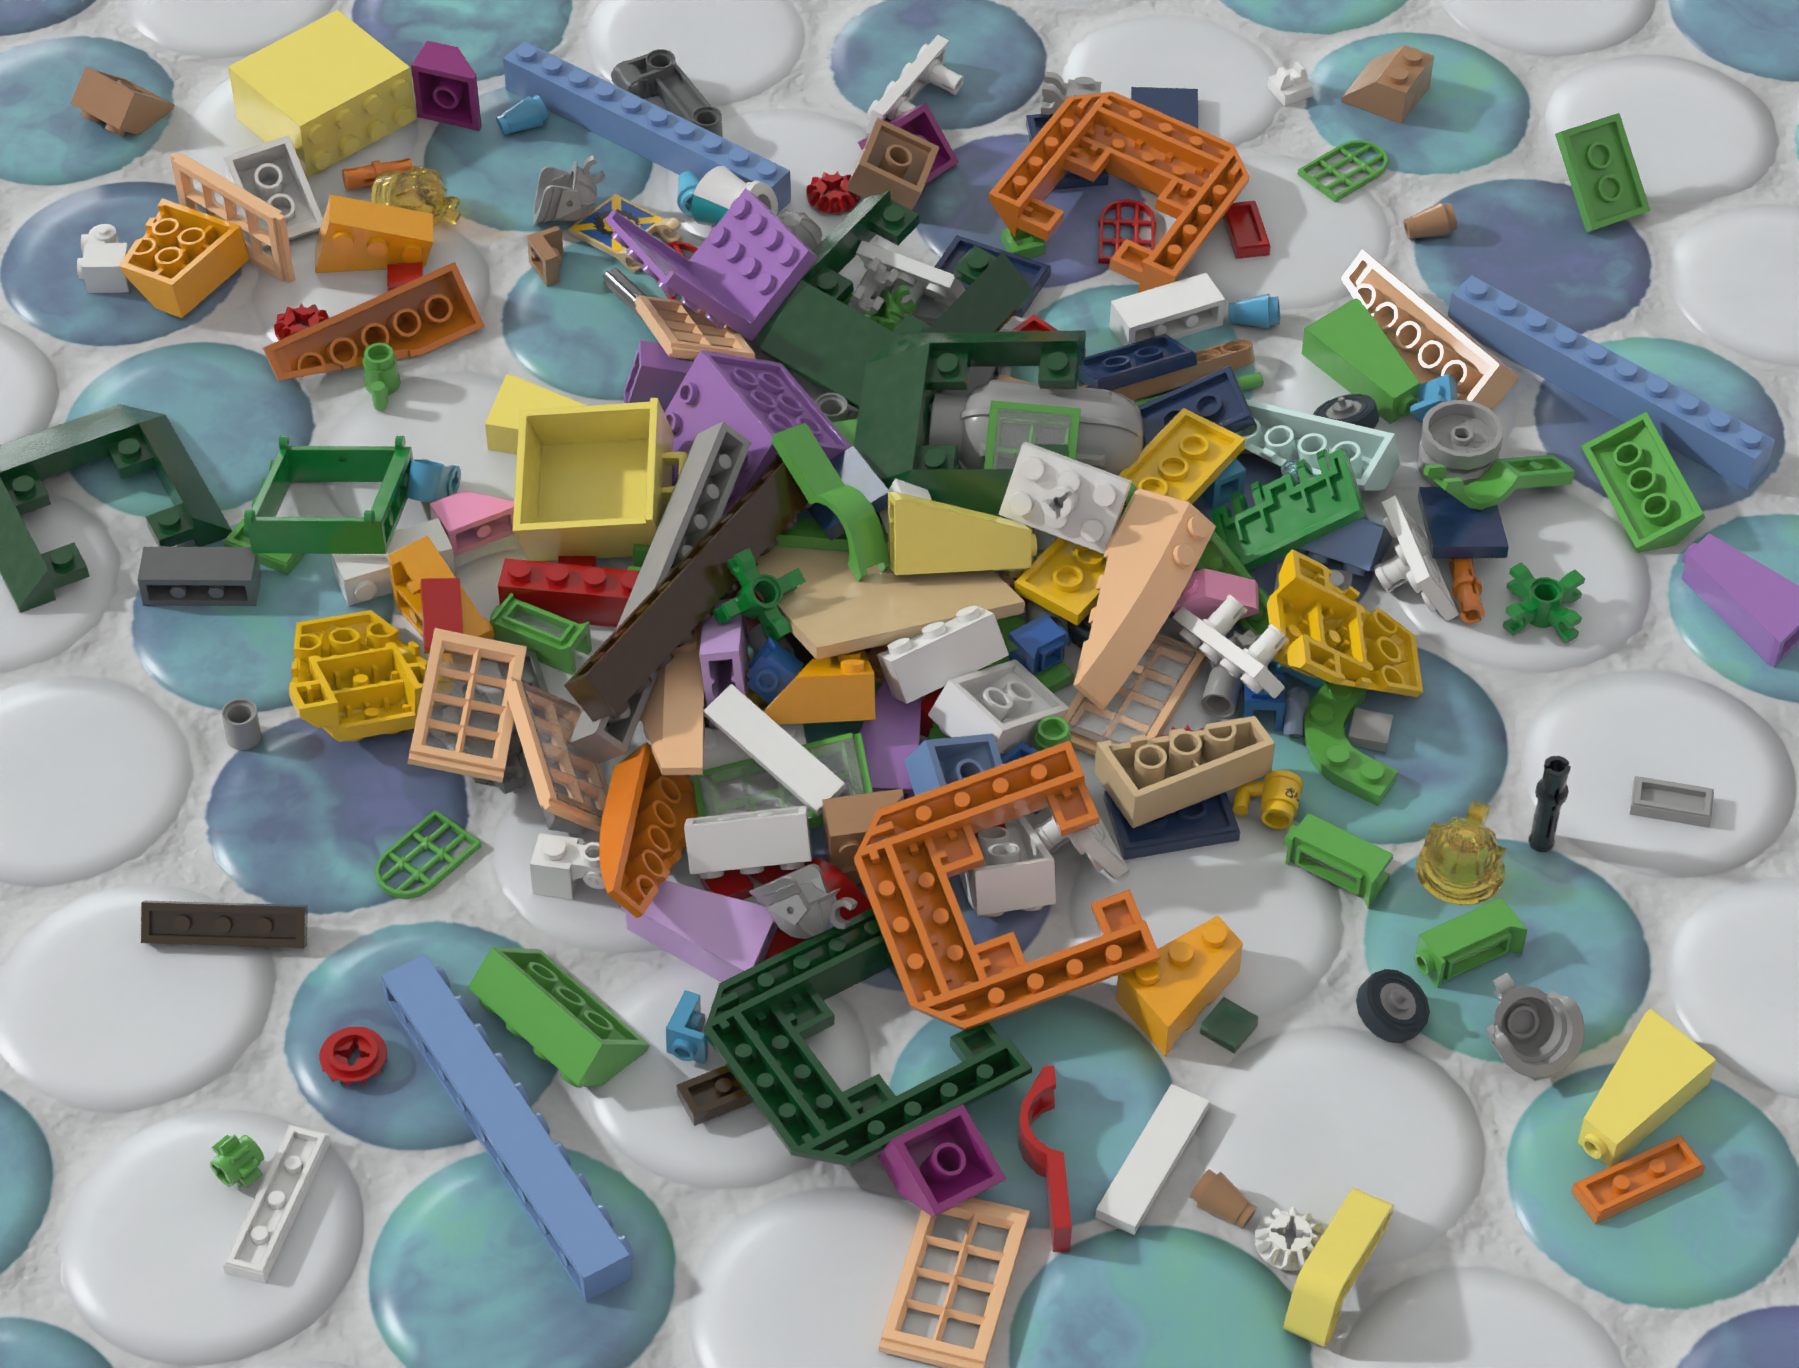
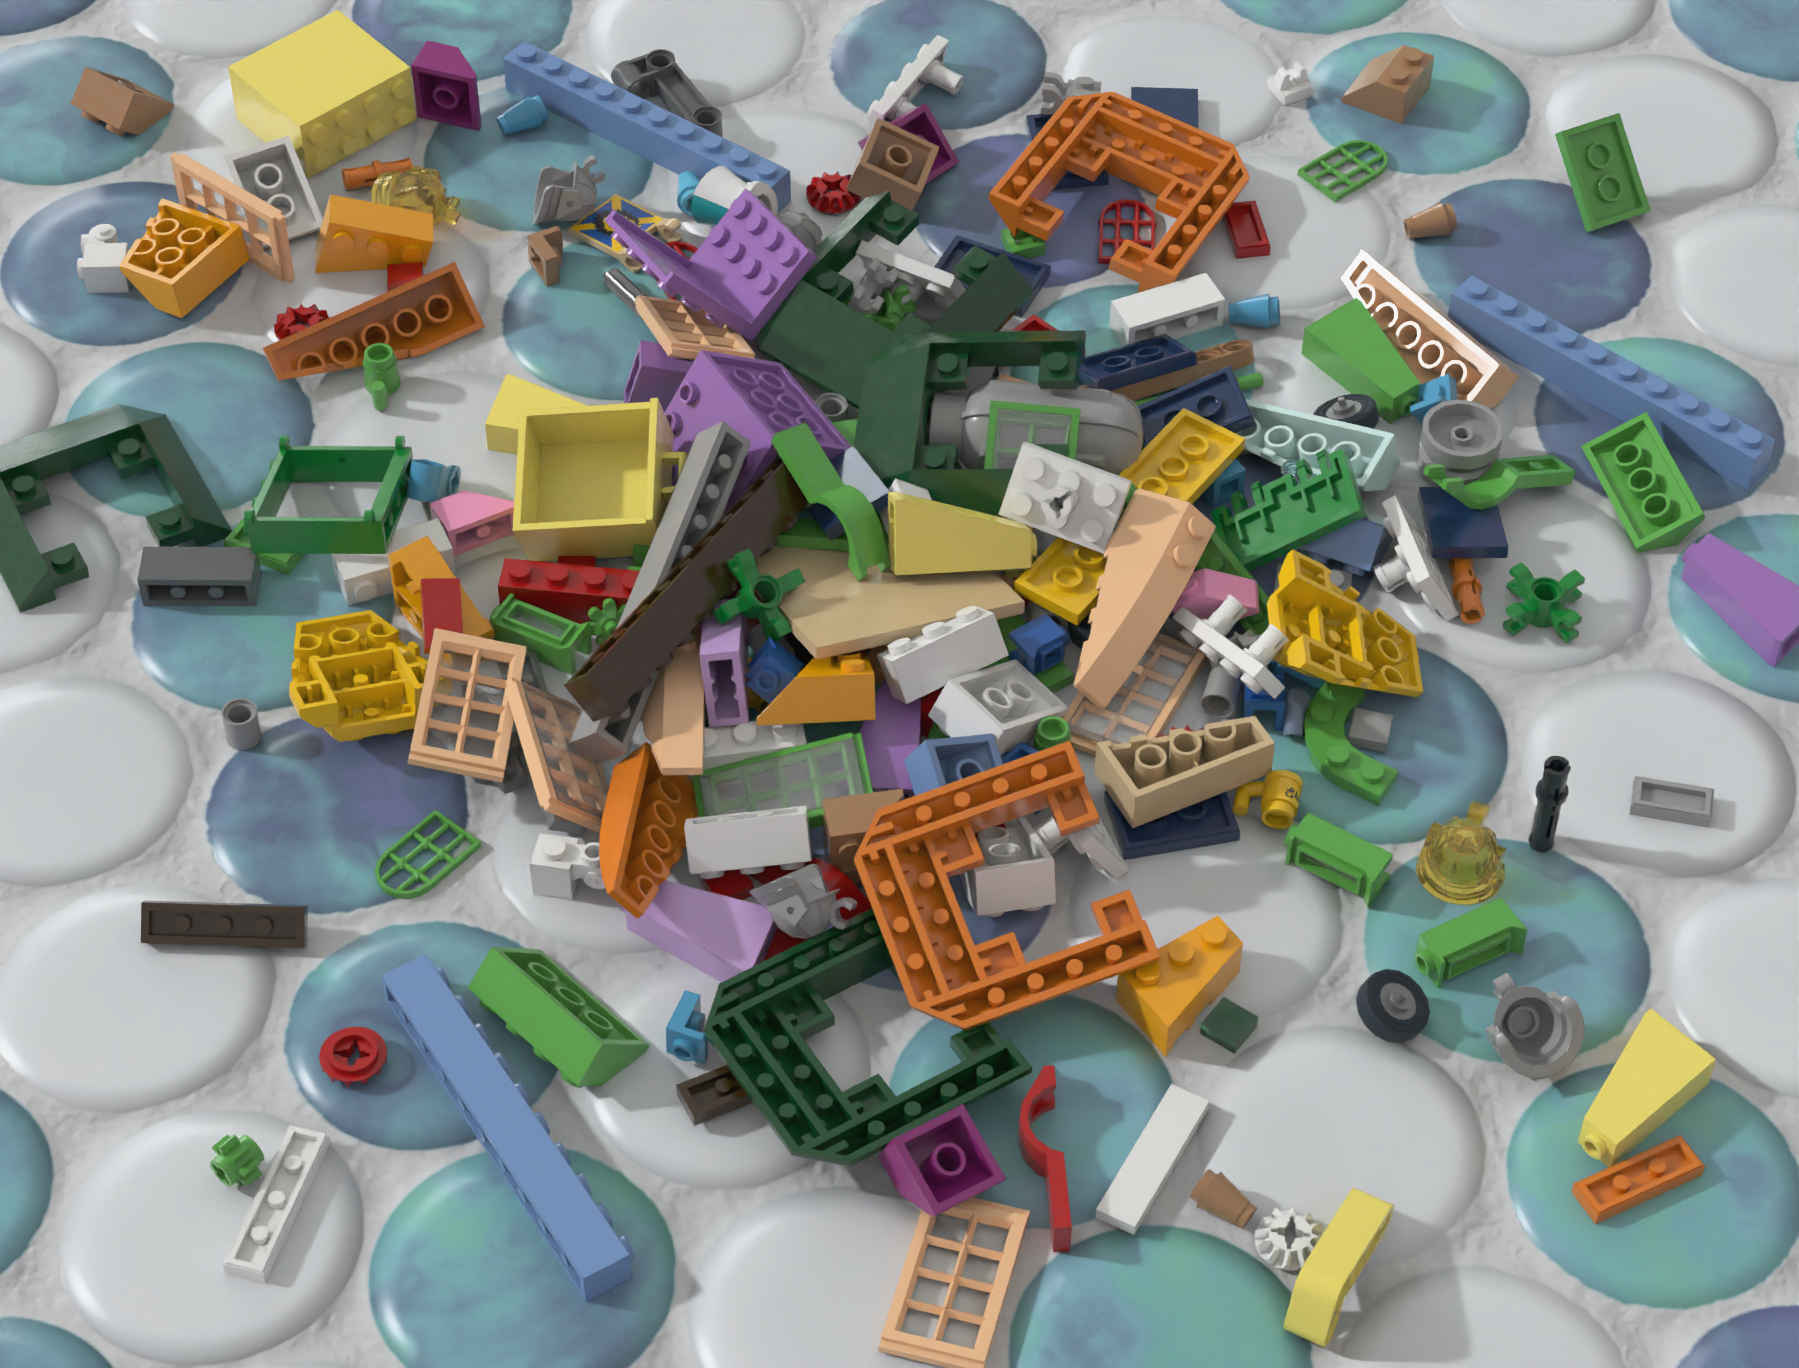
(605, 621): none -> bright green plant
(774, 749): white tile -> none

